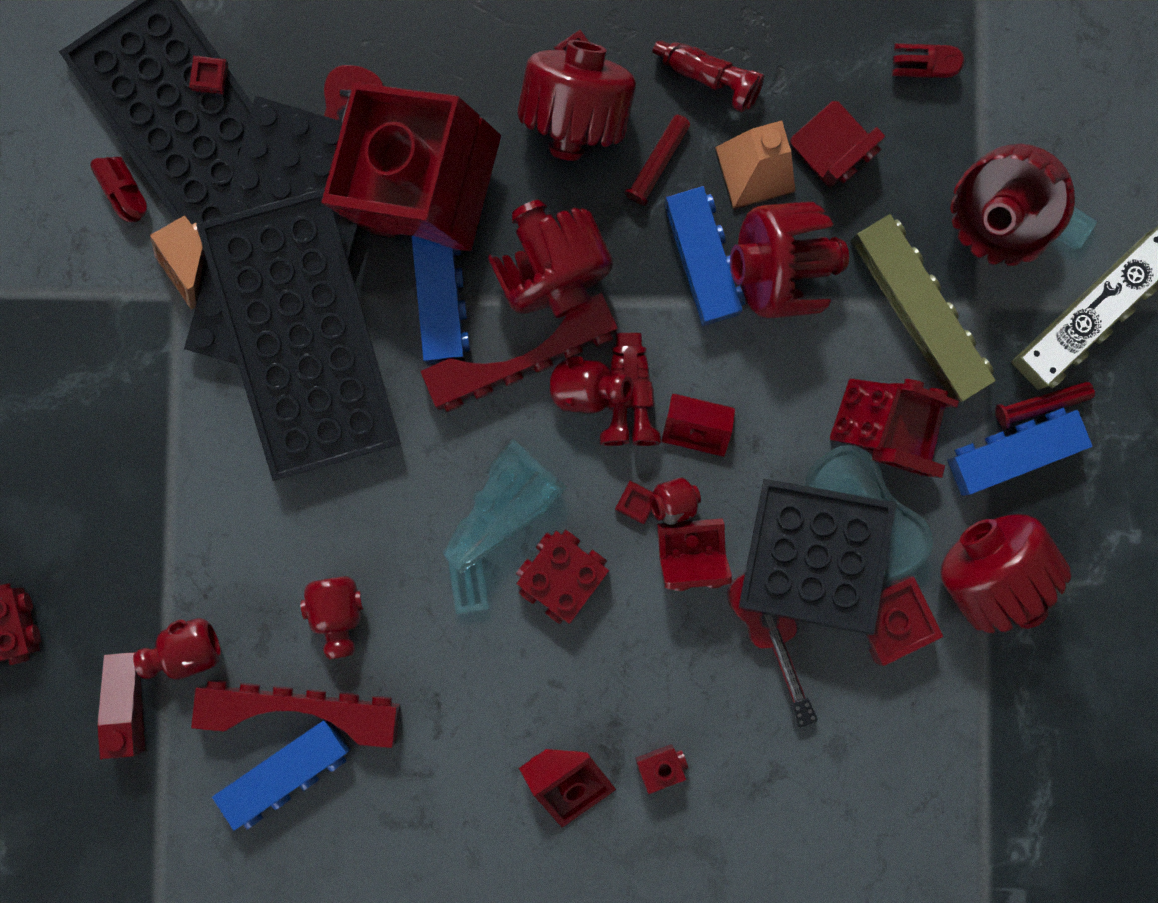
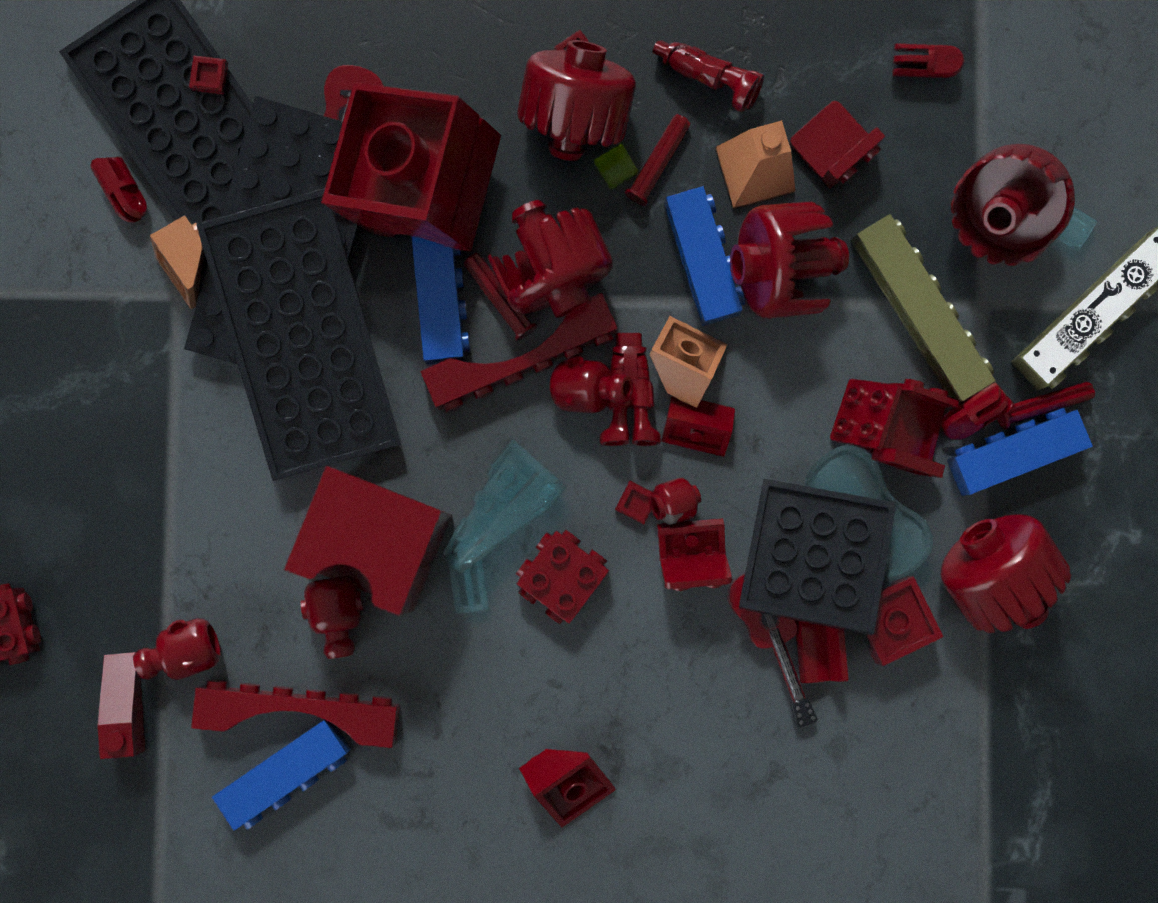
(371, 537): none -> dark red piece
(490, 285): none -> dark red axle
(616, 166): none -> clear neon green tile
(662, 768): dark red brick -> none
(686, 360): none -> nougat slope
(821, 653): none -> dark red panel
(976, 412): none -> dark red arm

